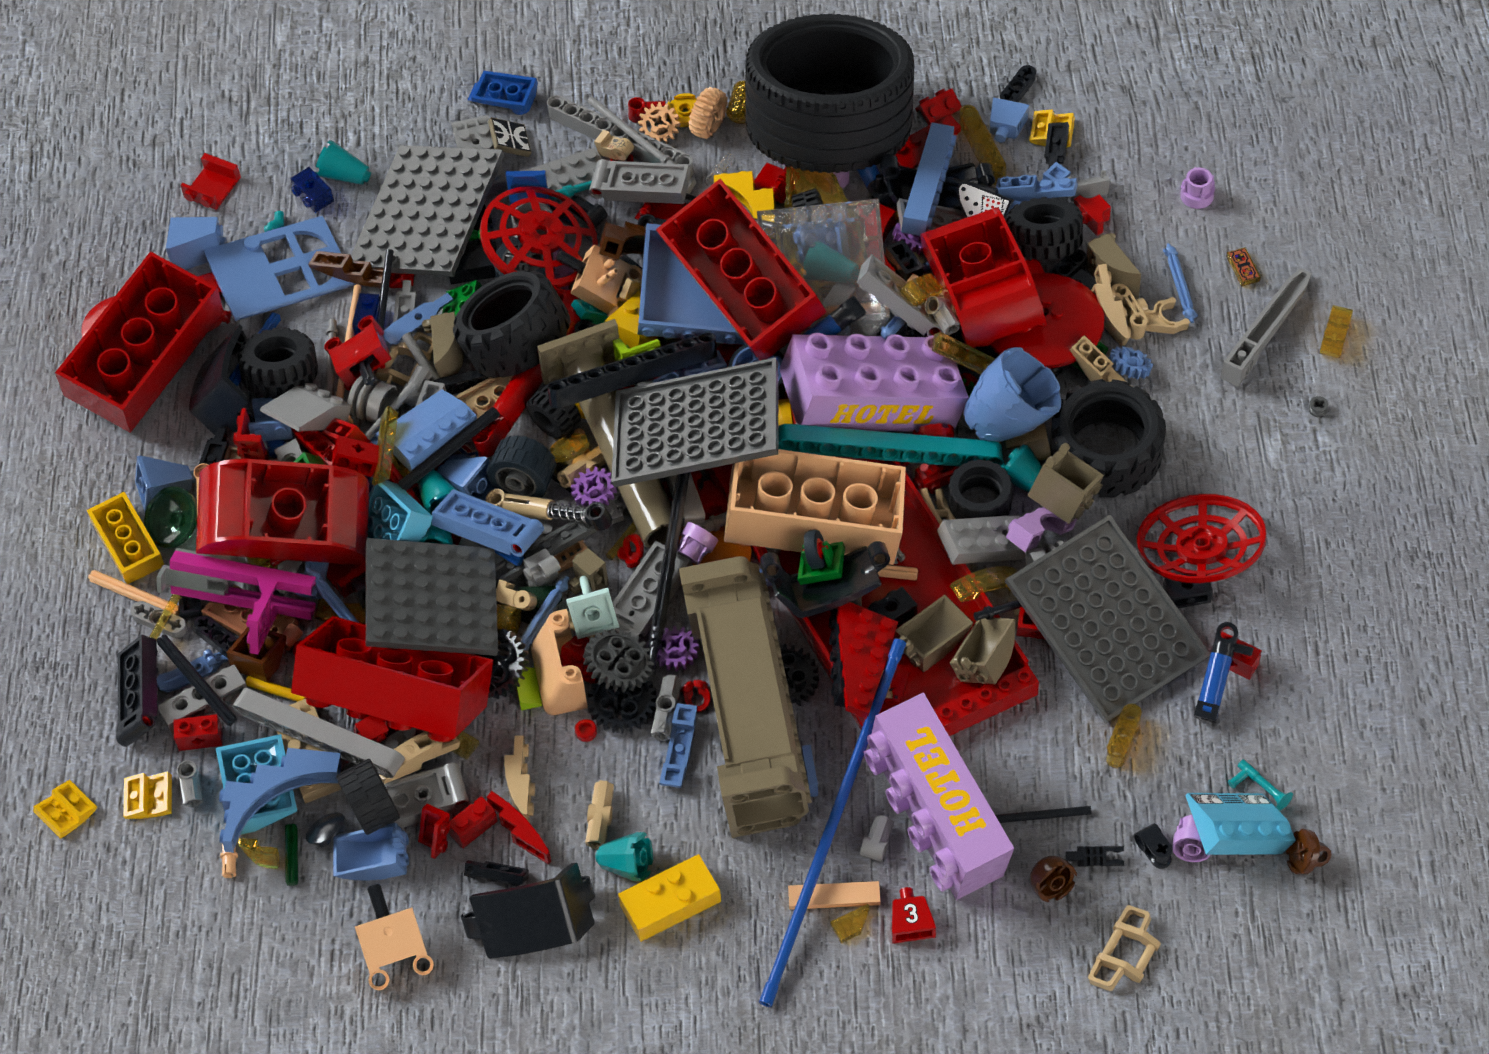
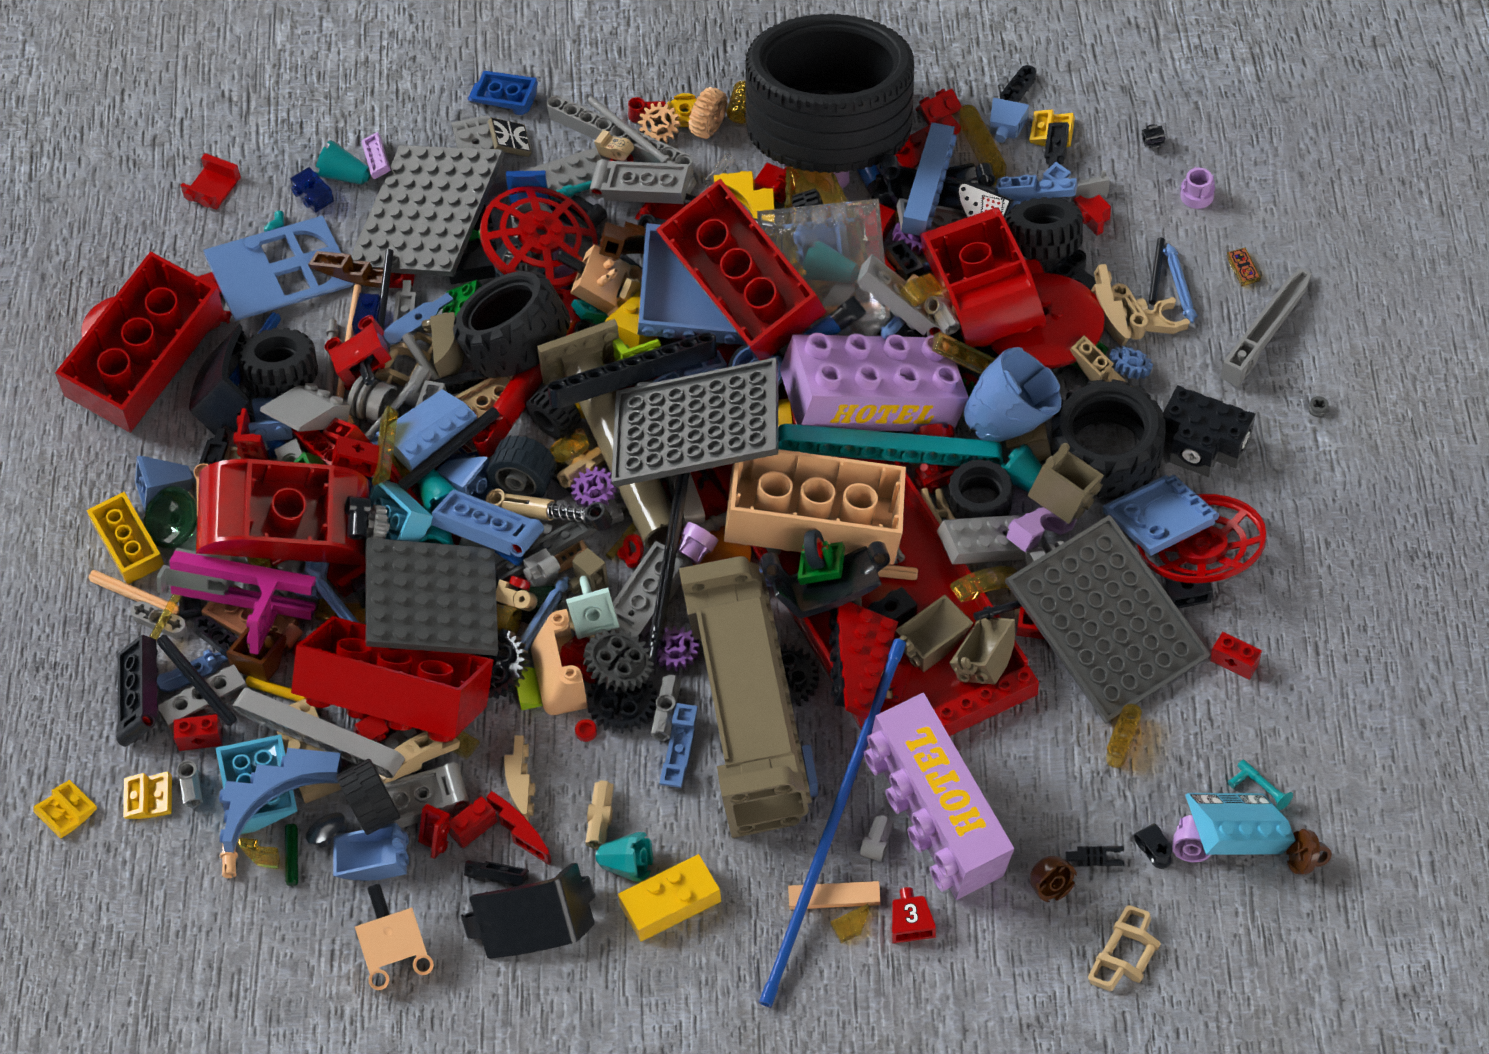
(190, 237): medium blue slope -> none
(357, 511): none -> black piece
(376, 155): none -> lavender plate
(377, 523): none -> light grey gear
(520, 582): none -> red tile
(702, 686): red piece -> none
(1044, 814): black bar -> none
(1106, 251): dark tan piece -> none
(1153, 136): none -> black gear
(1156, 271): none -> black bar
(1161, 514): none -> medium blue hinge
(1205, 431): none -> black piece
(1217, 672): piece -> none
(1336, 331): clear yellow beam -> none

